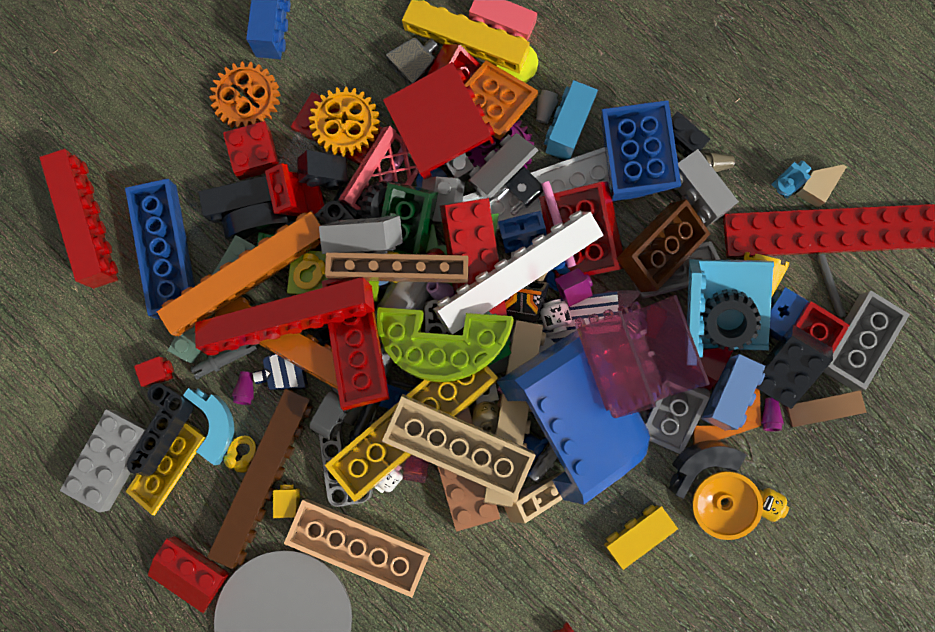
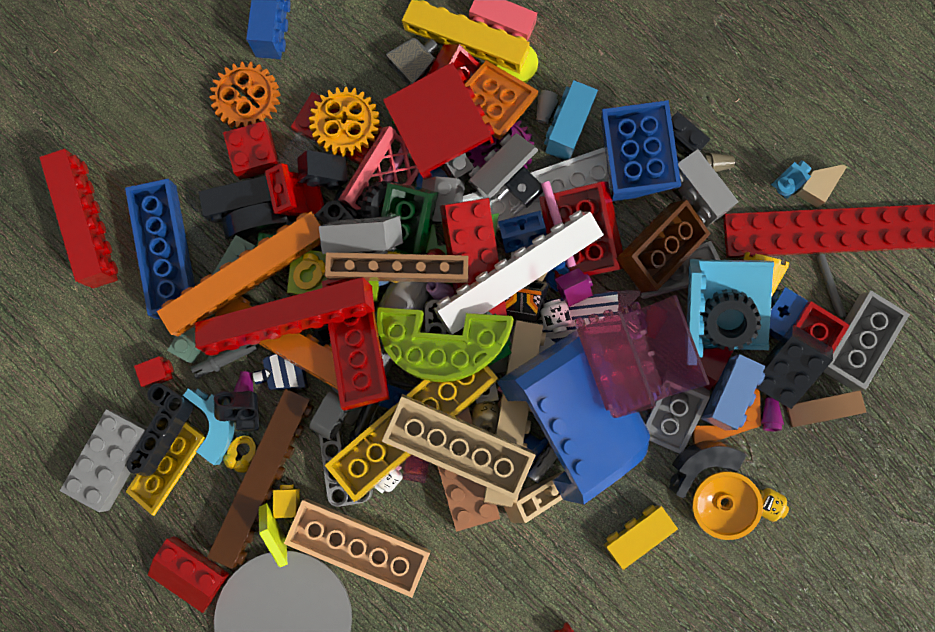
(238, 407): none -> black piece
(272, 535): none -> neon yellow tile

